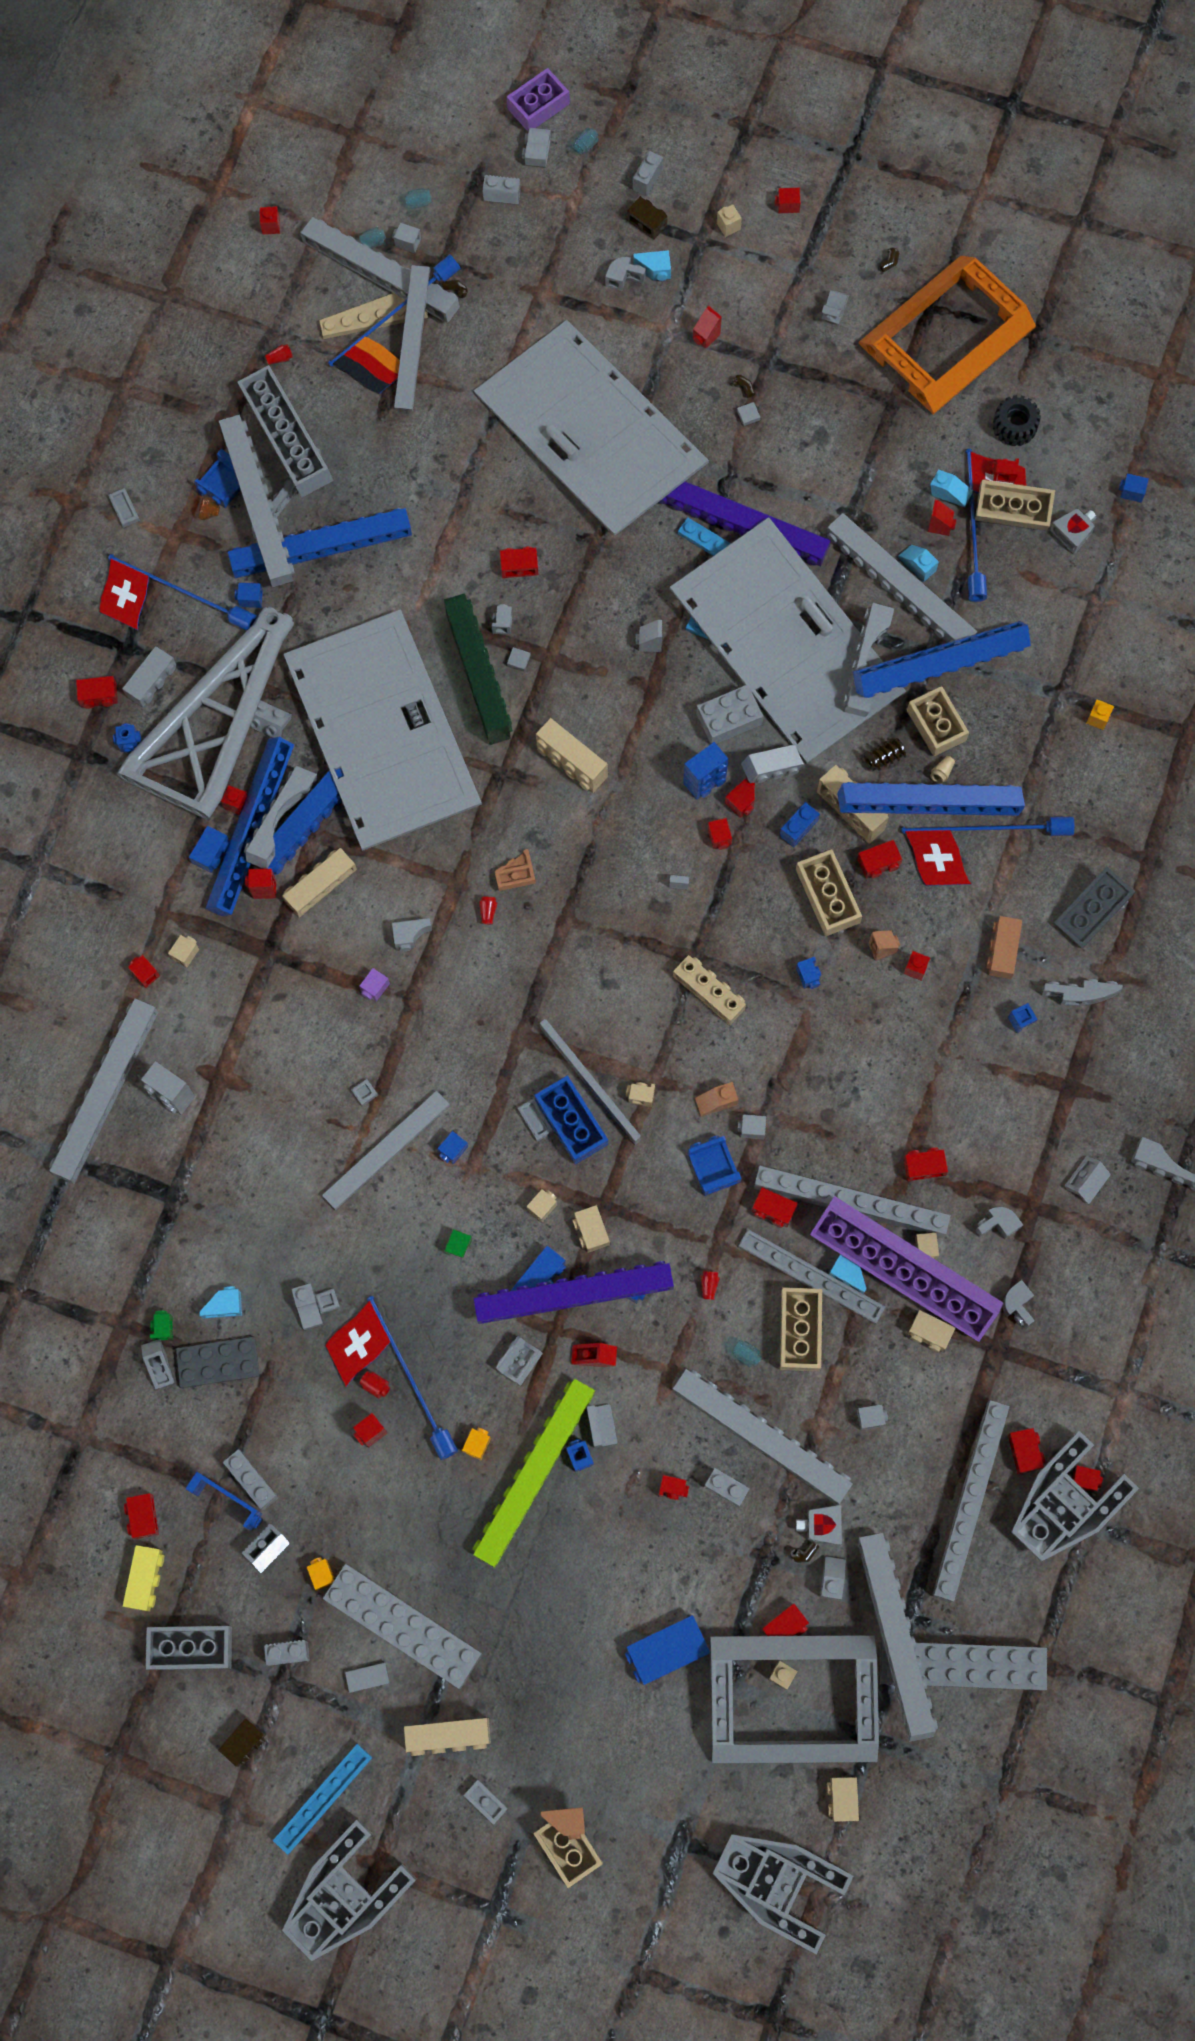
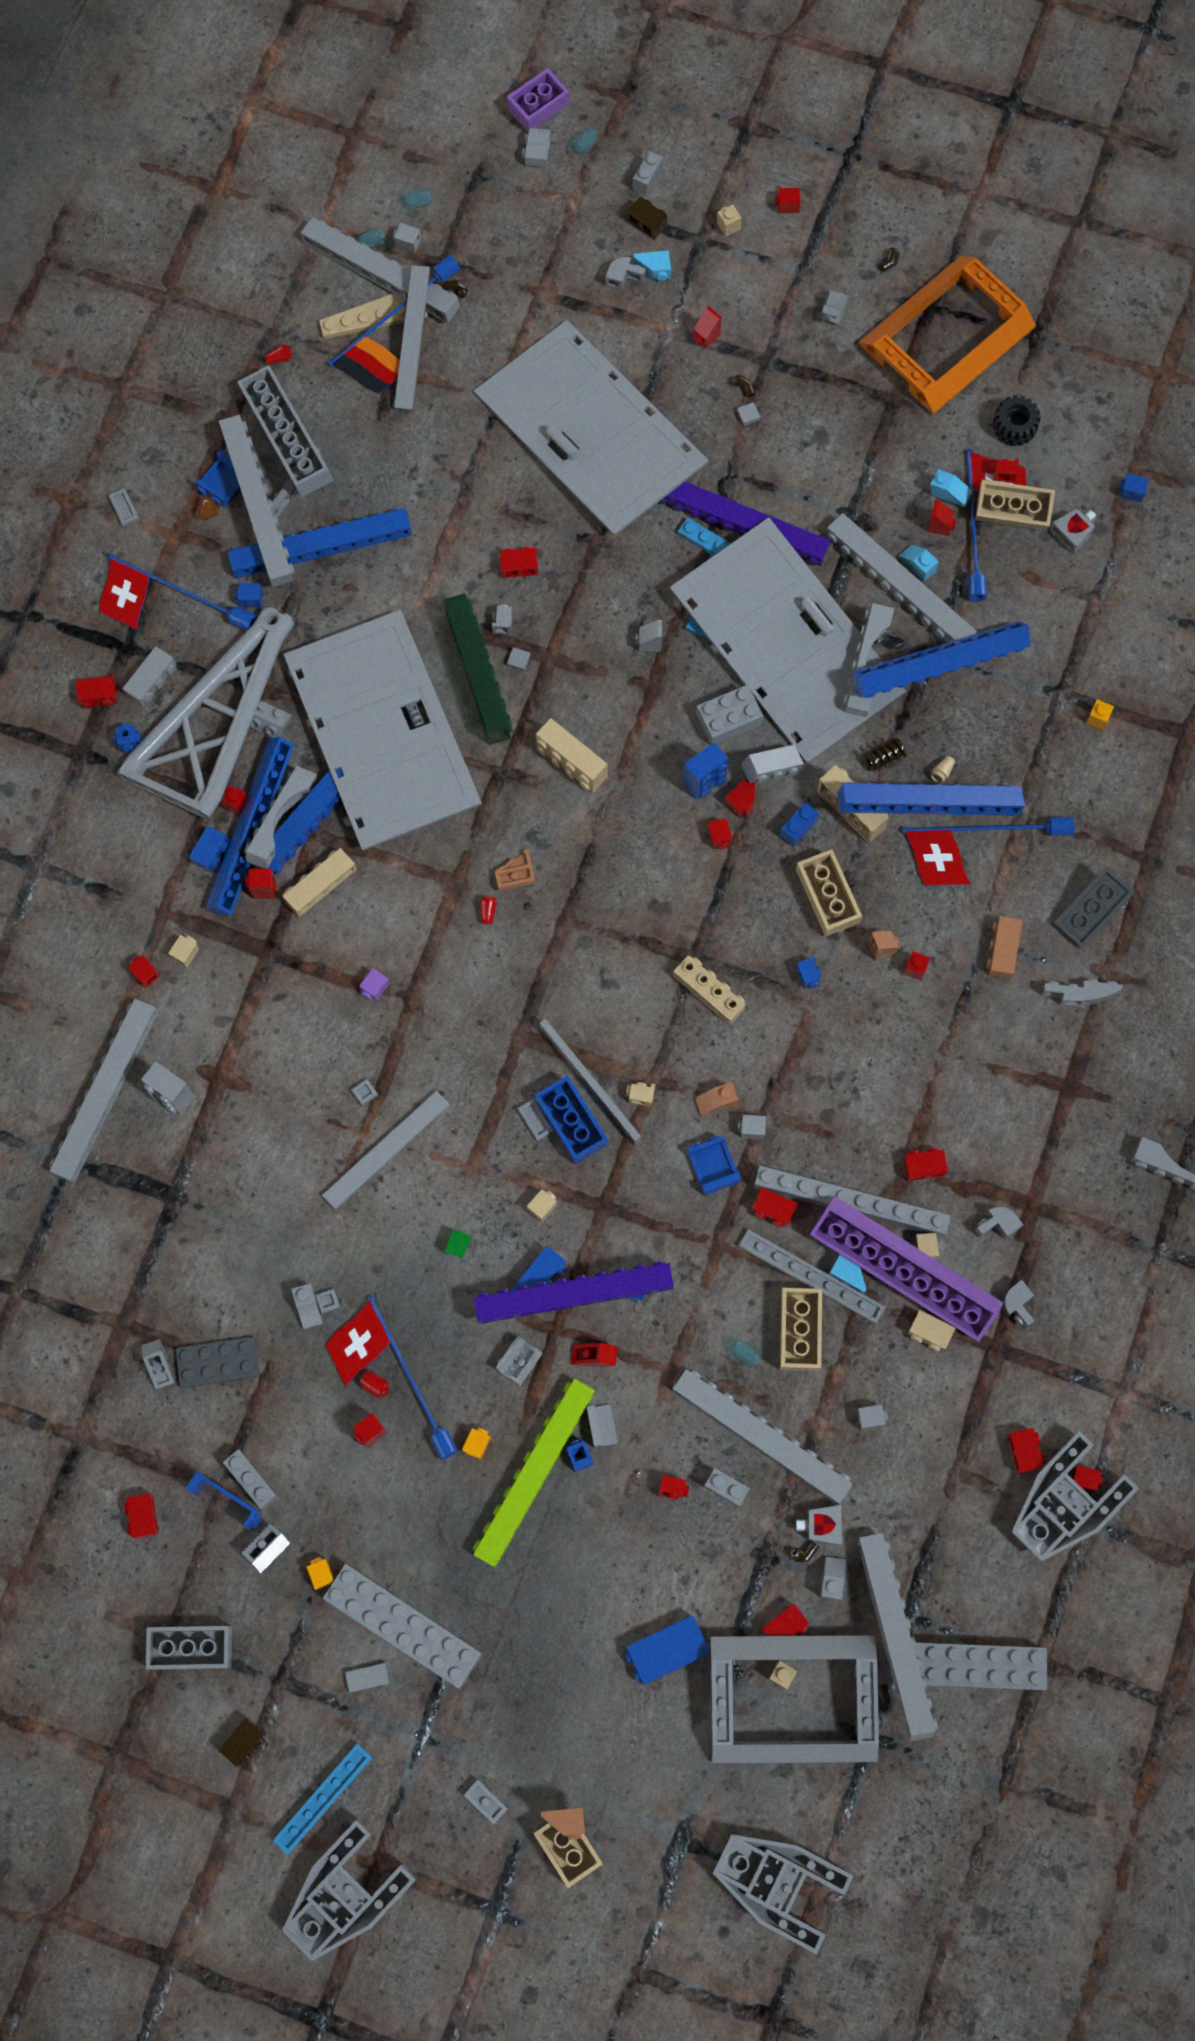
(143, 1578): light yellow brick -> none
(162, 1326): green brick -> none
(223, 1304): medium azure slope -> none
(269, 220): red brick -> none
(286, 1652): light grey brick -> none
(408, 932): light grey arch -> none
(447, 1735): tan brick -> none
(452, 1148): blue brick -> none
(501, 189): light grey brick -> none
(591, 1229): tan brick -> none
(679, 882): light grey tile -> none
(709, 1284): red cone -> none
(843, 1799): tan brick -> none
(879, 859): red brick -> none
(937, 721): tan brick -> none
(970, 1501): light grey brick -> none
(1022, 1017): blue panel -> none
(1088, 1179): light grey panel -> none

